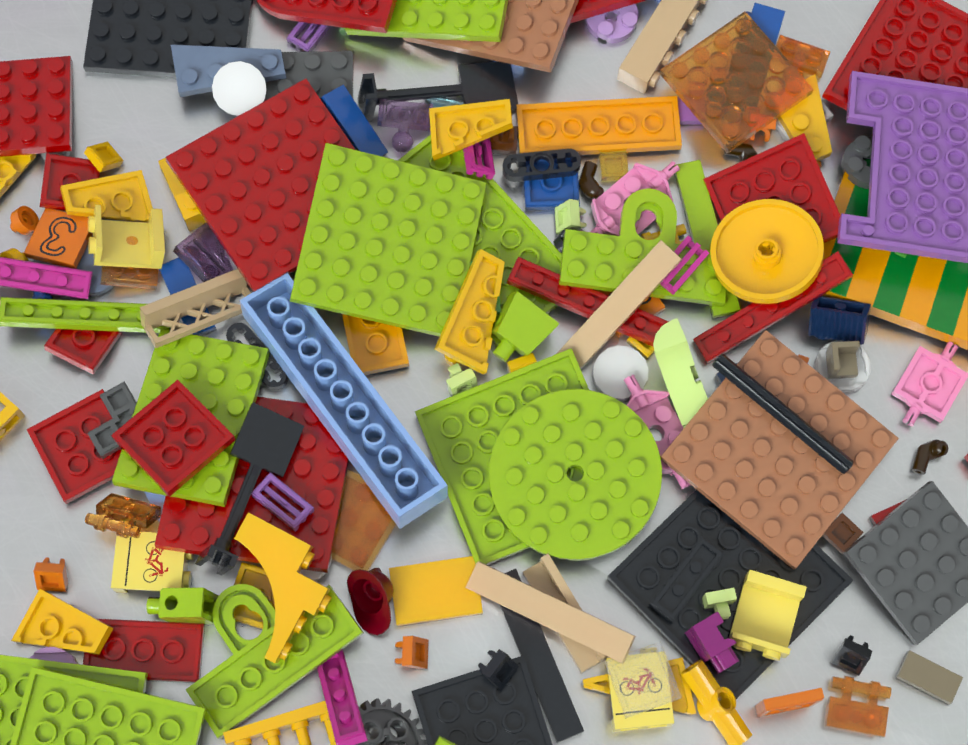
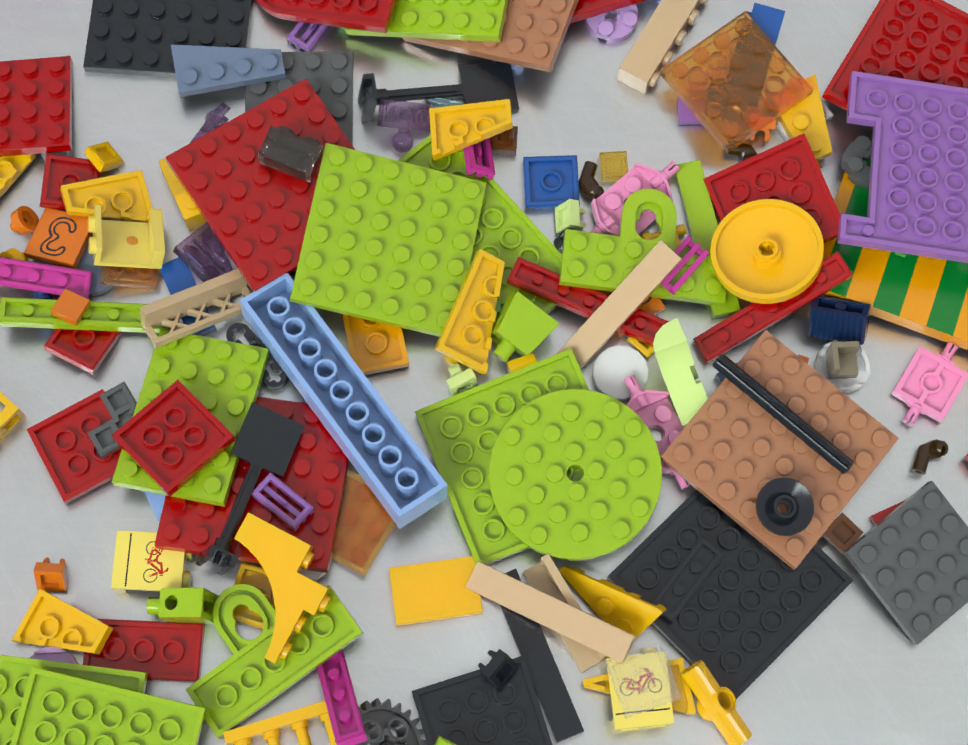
(70, 307): none -> orange tile
(123, 515): clear orange plate -> none
(213, 120): none -> clear purple plate
(238, 87): white tile -> none
(291, 153): none -> clear smoke brick
(353, 122): blue tile -> none
(370, 599): dark red piece -> none
(413, 652): orange tile -> none
(561, 171): black beam -> none
(600, 125): light orange plate -> none
(613, 602): none -> yellow wing
(711, 644): magenta hips -> none
(720, 601): yellowish green tile -> none
(766, 615): light yellow panel -> none
(789, 702): orange tile -> none
(795, 498): none -> black dish
(803, 56): clear orange plate -> none
(852, 655): black tile -> none
(858, 716): clear orange plate -> none
(929, 677): dark tan tile -> none

